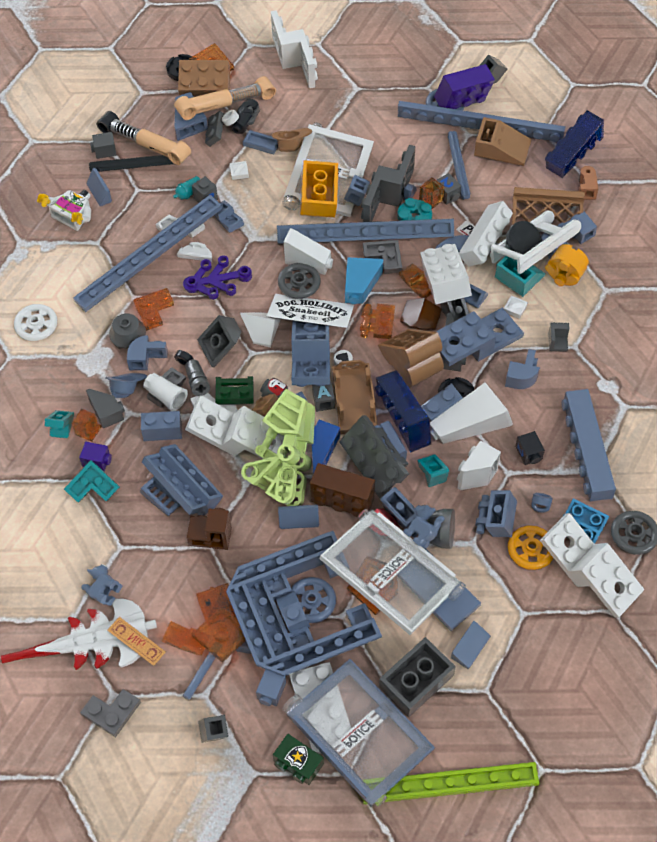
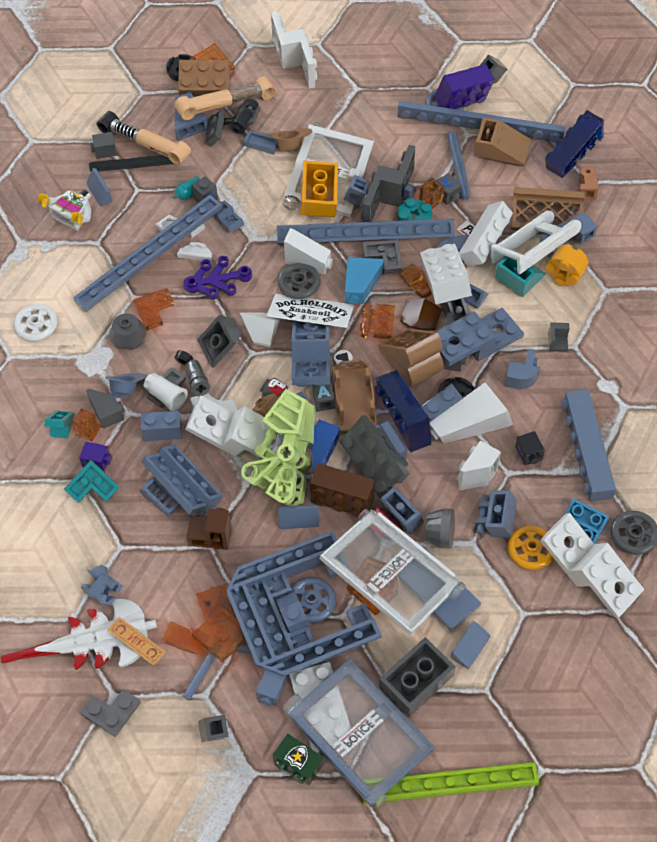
(141, 350): sand blue brick -> none
(230, 117): white tile -> none
(239, 170): white tile -> none
(240, 394): dark green plate -> none
(422, 528): sand blue animal -> none
(434, 469): teal slope -> none
(515, 306): white tile -> none
(522, 237): black tile -> none
(541, 499): sand blue tile -> none

